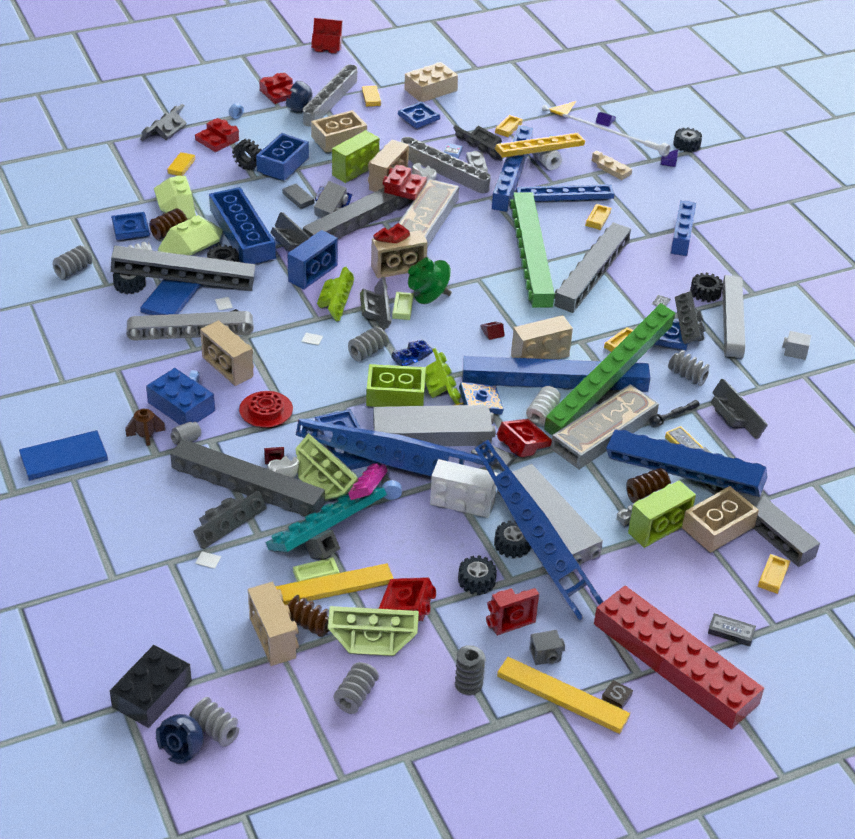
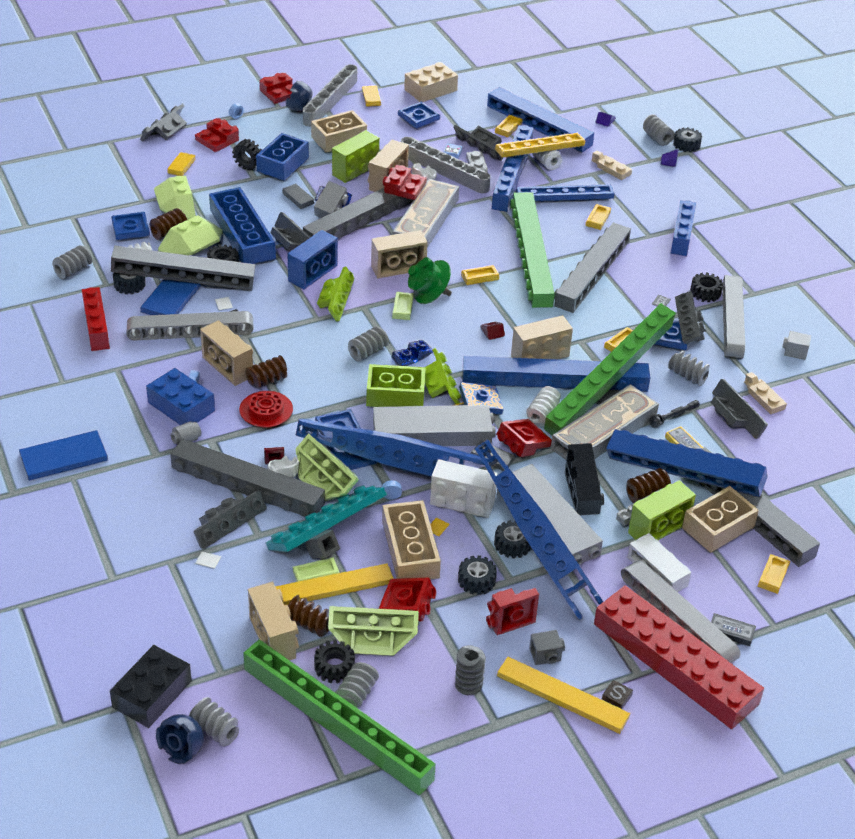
(95, 319): none -> red brick
(144, 424): reddish brown brick -> none
(267, 370): none -> reddish brown piece
(312, 338): white sticker -> none
(327, 35): red plate -> none
(331, 651): none -> black tyre
(340, 717): none -> bright green brick
(368, 481): dark pink plate -> none
(376, 304): dark grey bracket -> none
(393, 235): red slope -> none
(411, 540): none -> tan brick
(438, 526): none -> yellow sticker
(480, 275): none -> yellow tile
(537, 116): none -> brick
(564, 109): white piece -> none
(583, 479): none -> black wedge
(658, 130): none -> light grey piece
(660, 560): none -> white brick
(666, 599): none -> light grey beam
(764, 394): none -> tan hinge

